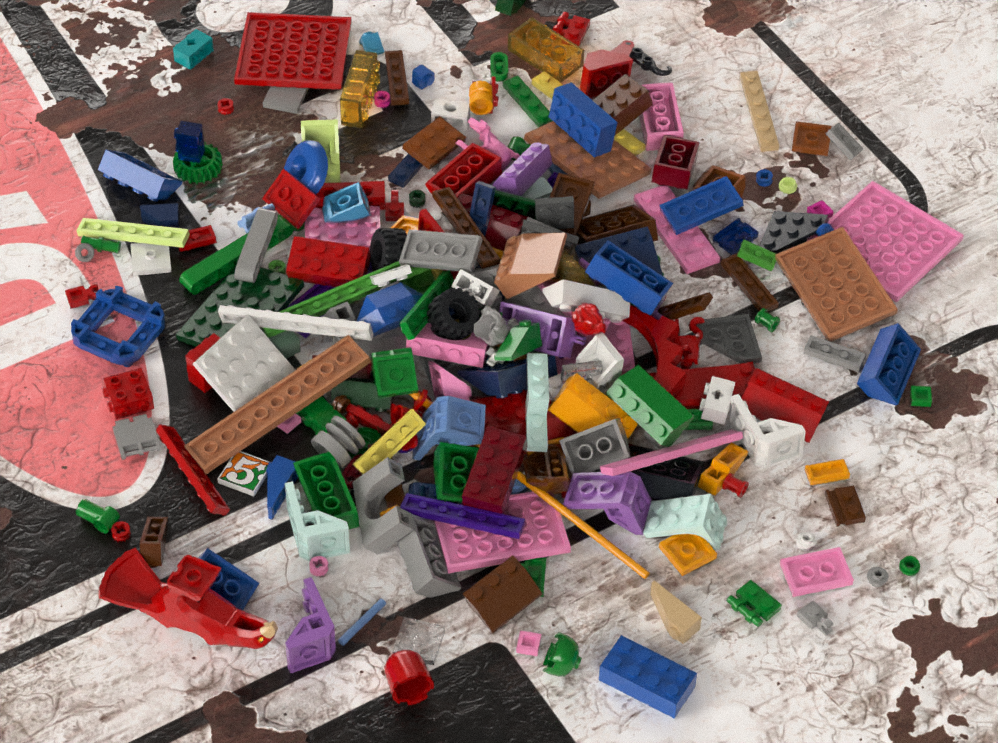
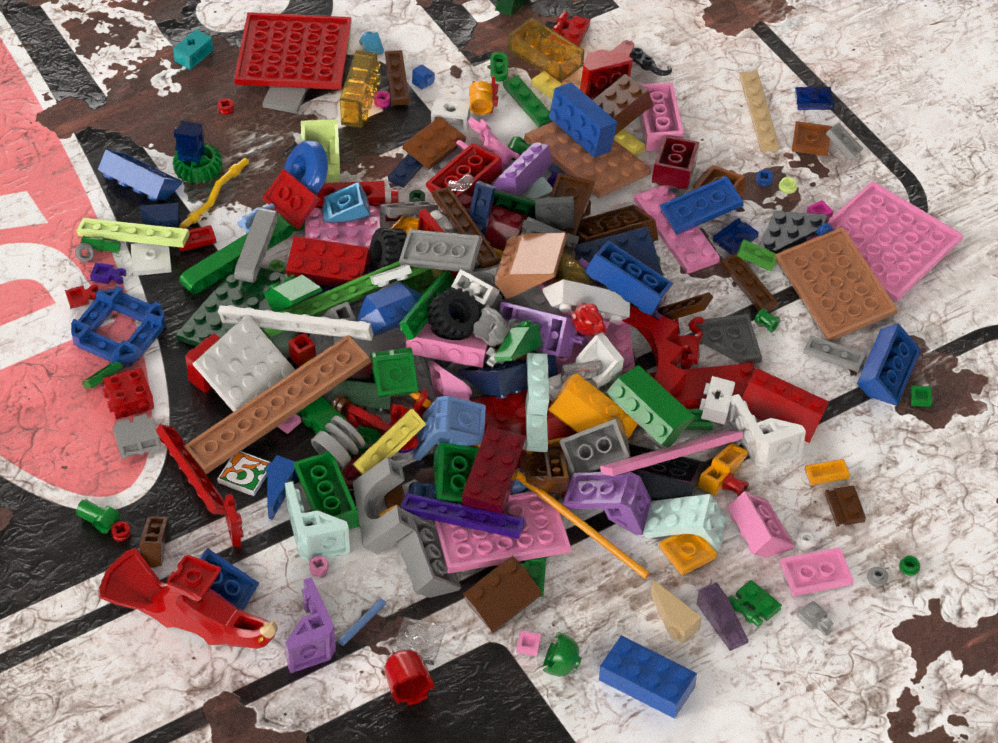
(97, 377): none -> green tile
(105, 273): none -> dark purple plate
(233, 171): none -> yellow bar
(233, 521): none -> red plate
(291, 292): none -> slope
(301, 349): none -> red brick
(407, 209): none -> light grey plate
(462, 184): none -> clear arm
(721, 615): none -> clear purple slope
(759, 525): none -> bright pink slope
(814, 98): none -> clear blue plate

